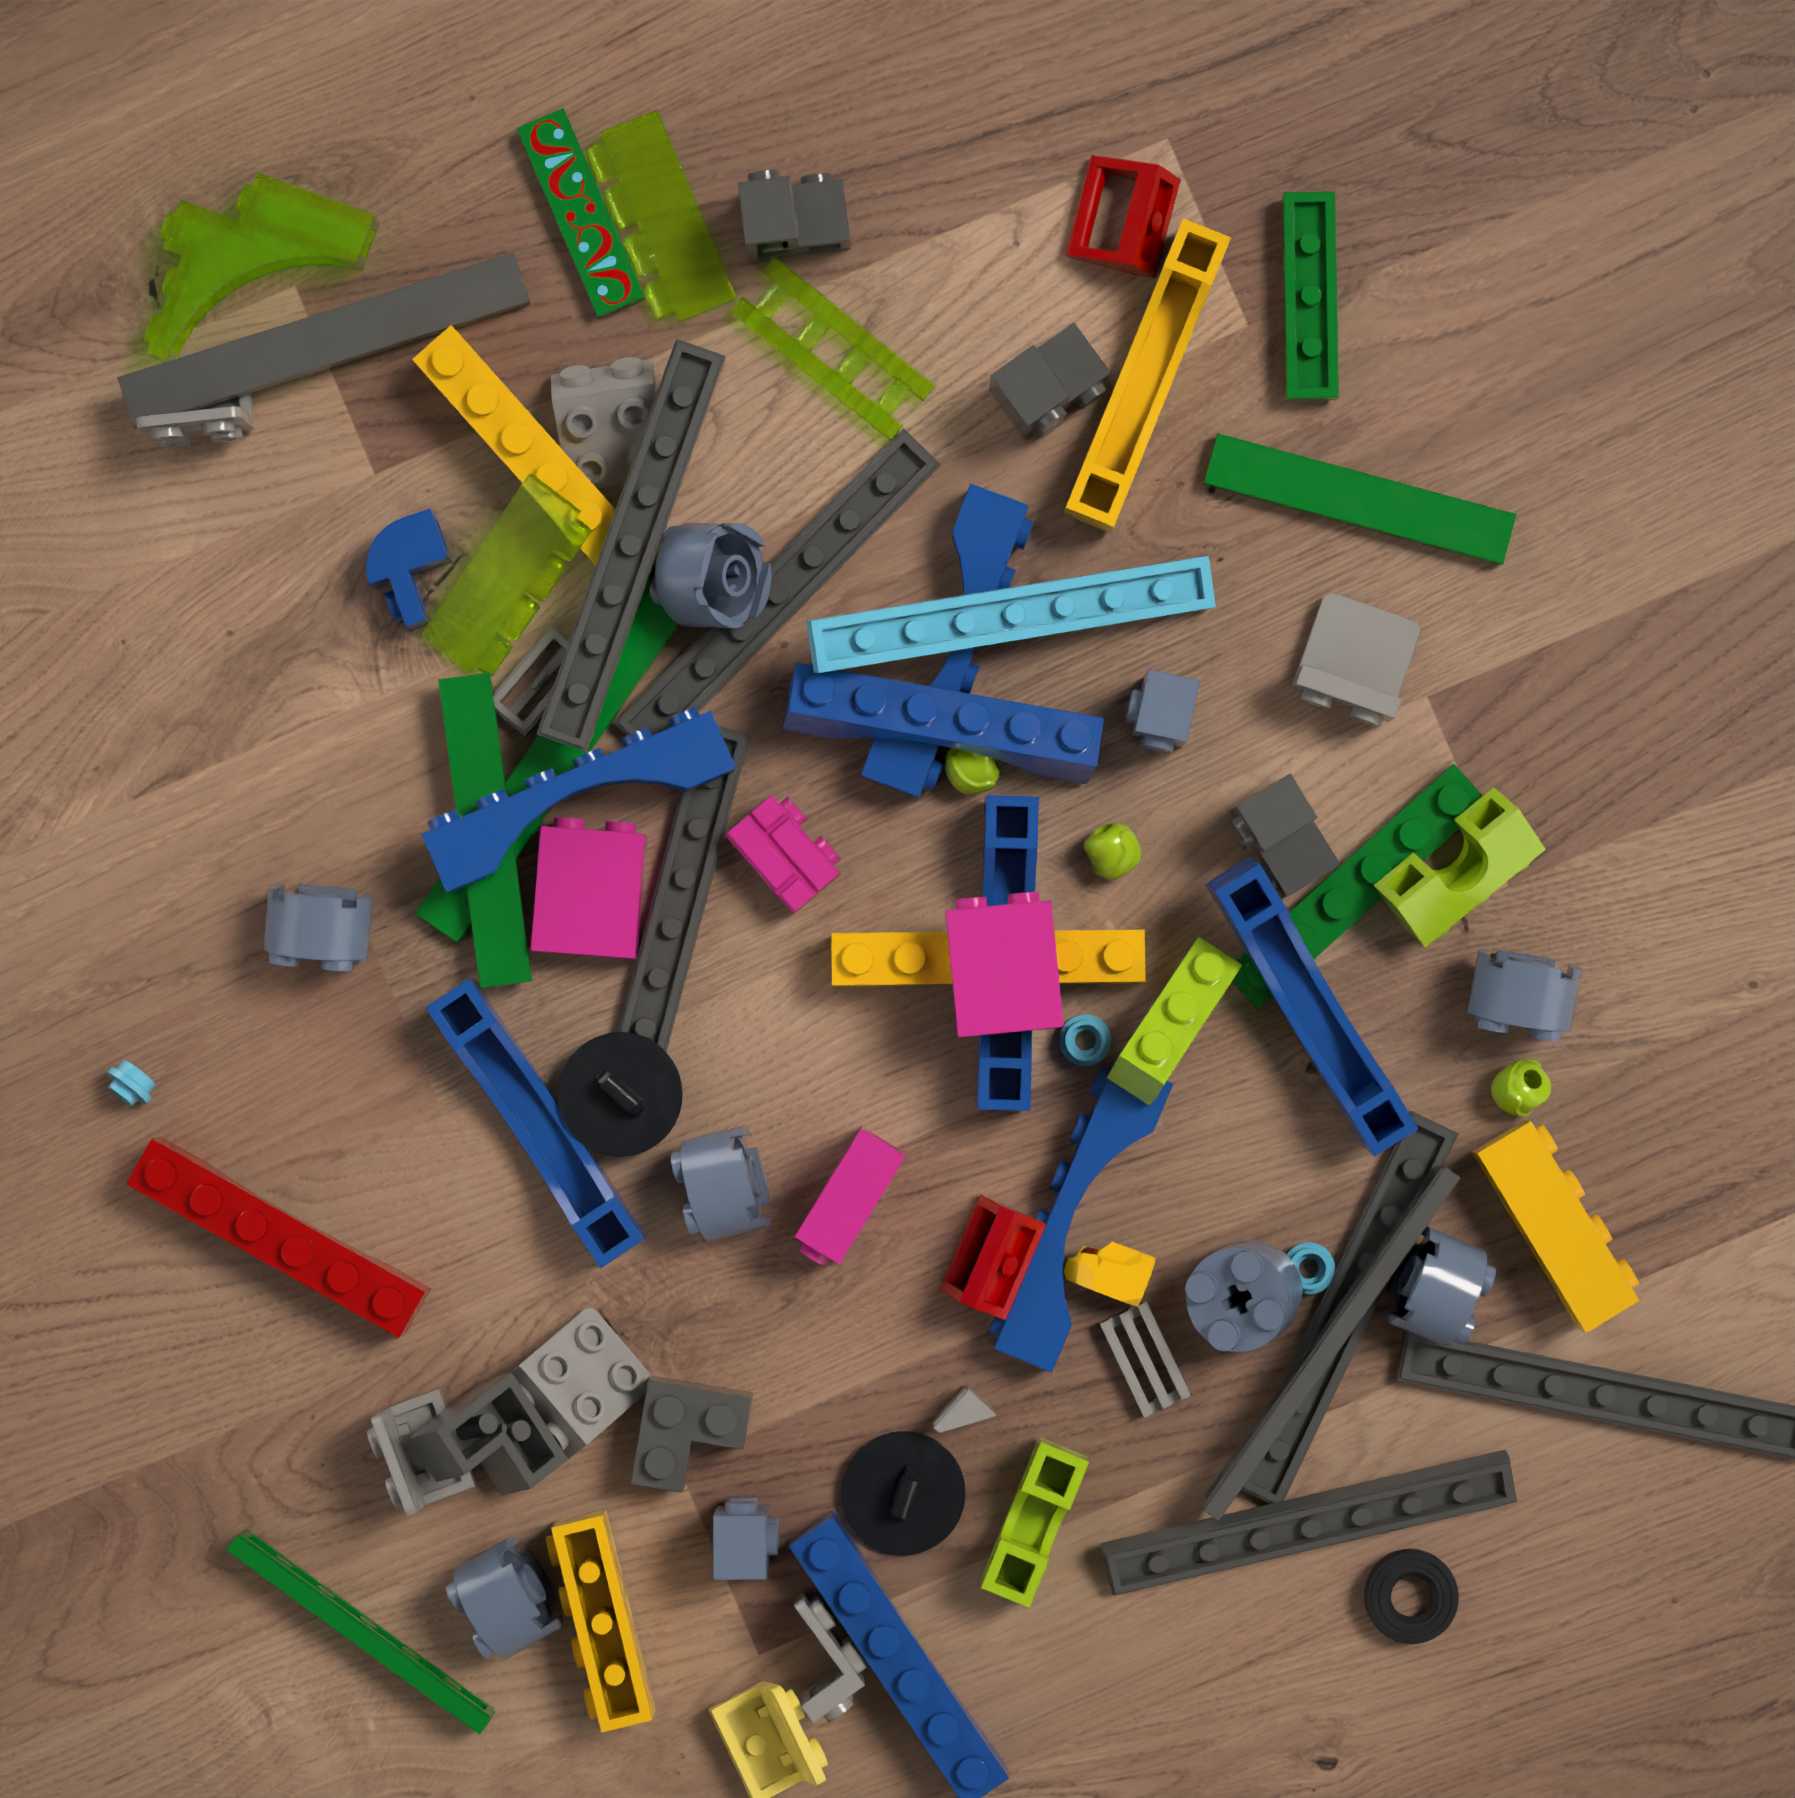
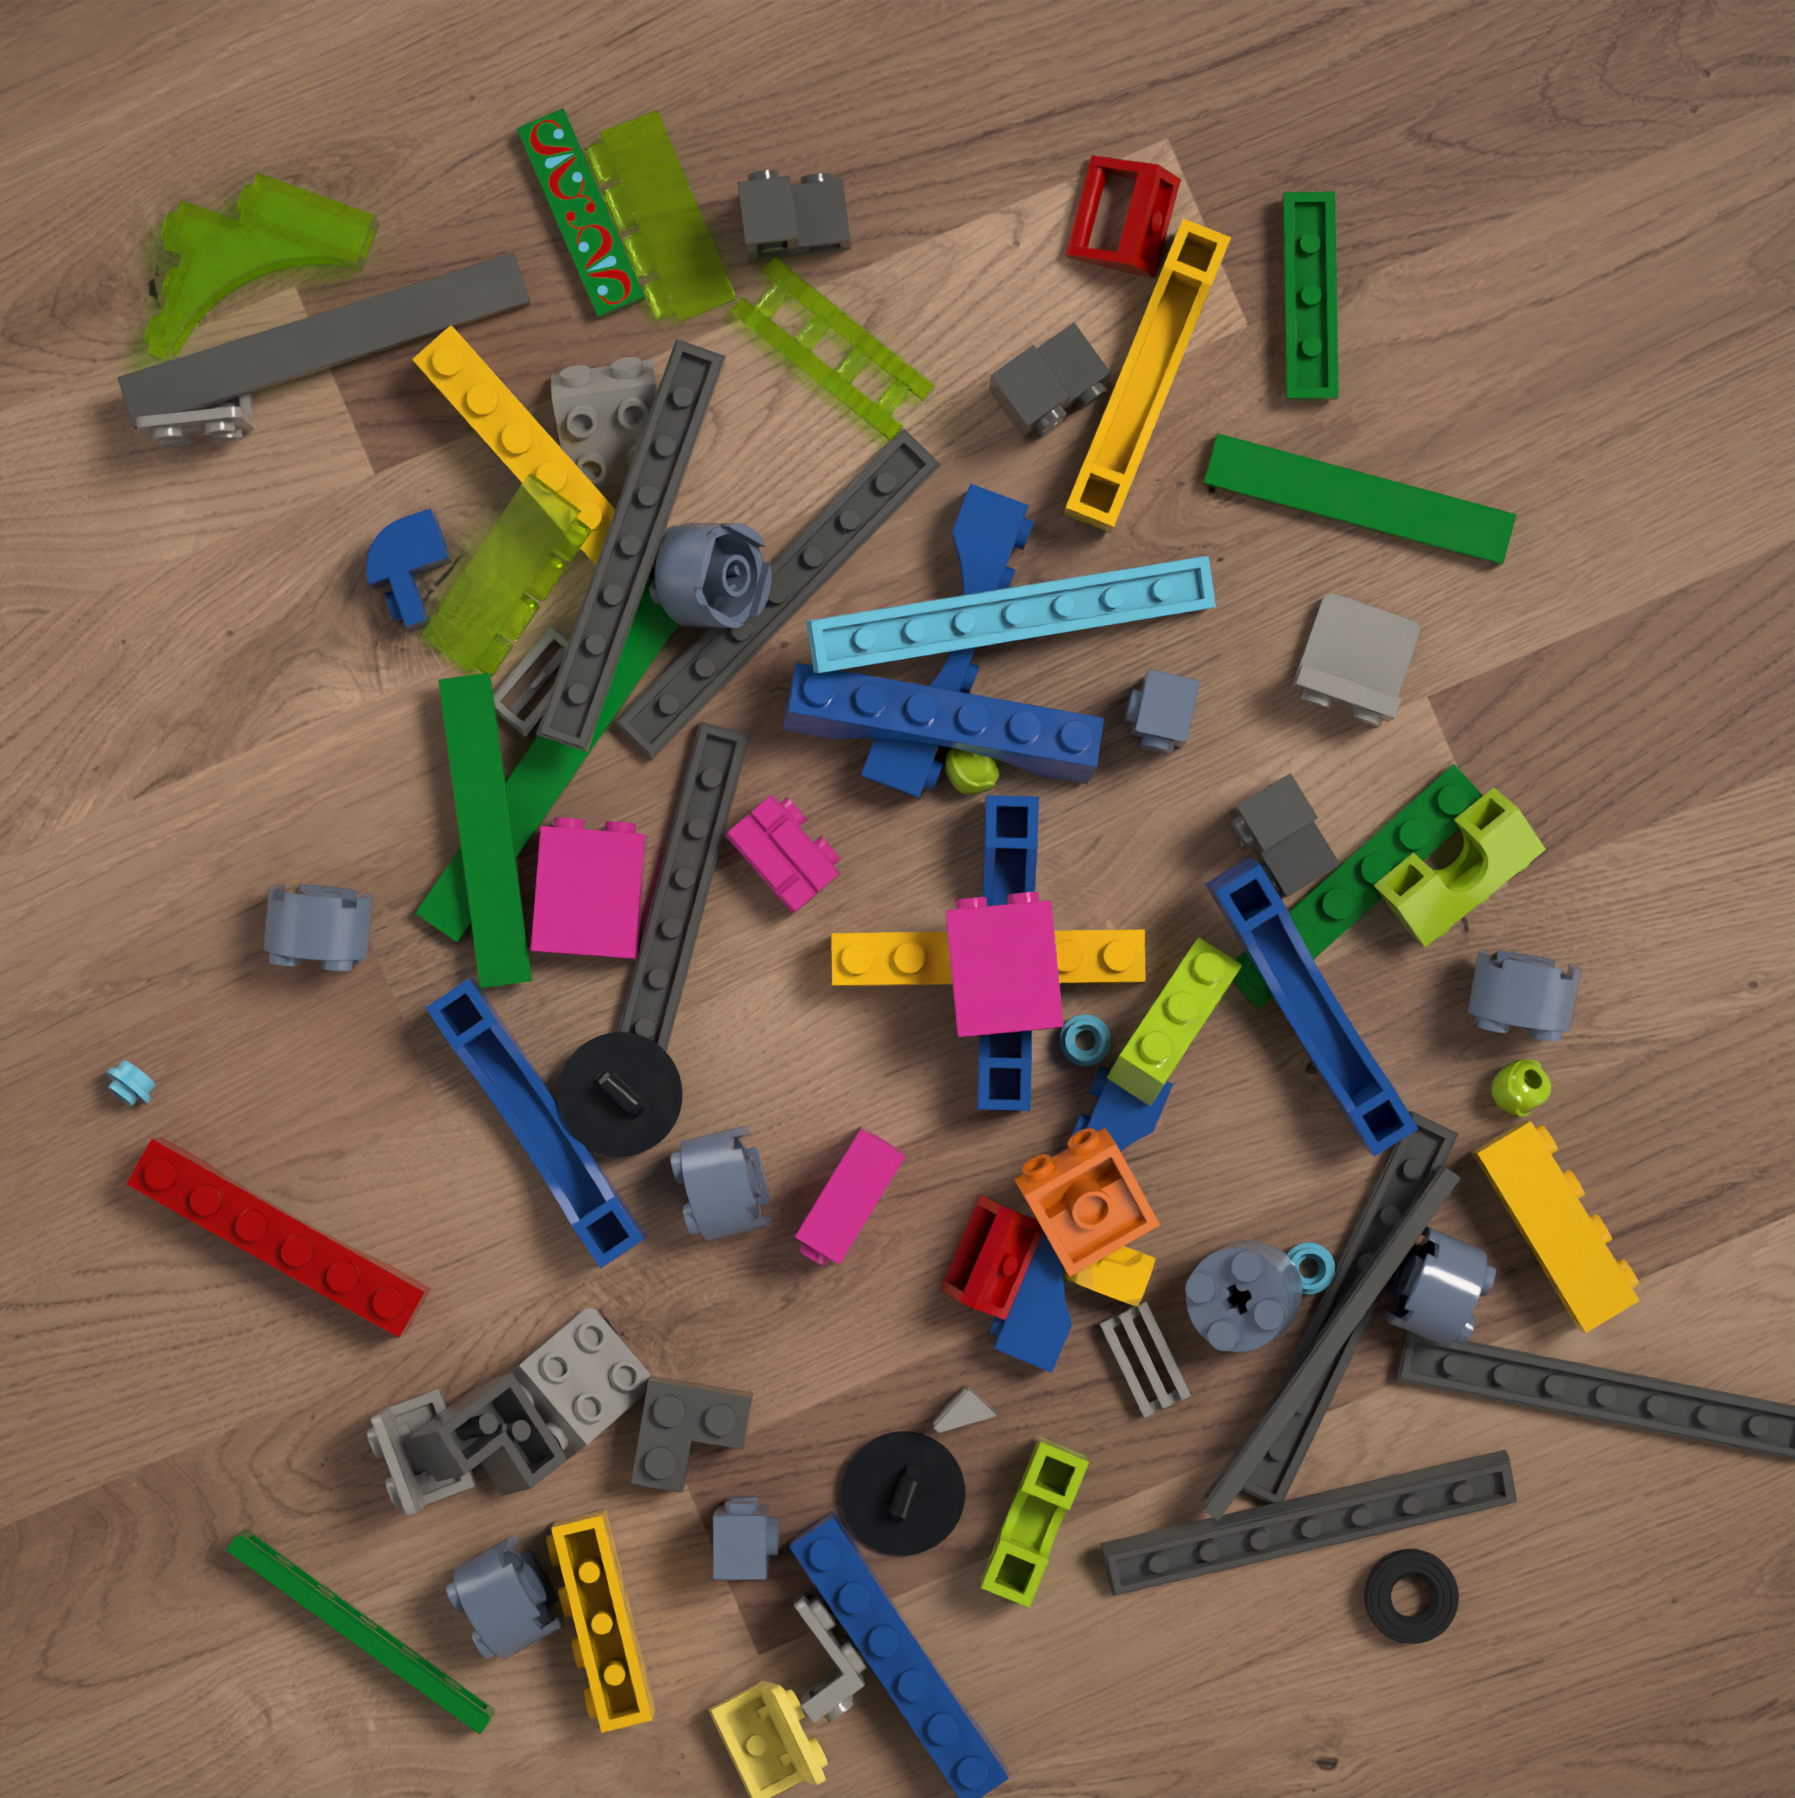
(677, 758): blue arch -> none
(1086, 1199): none -> orange plate
(1113, 850): lime piece -> none

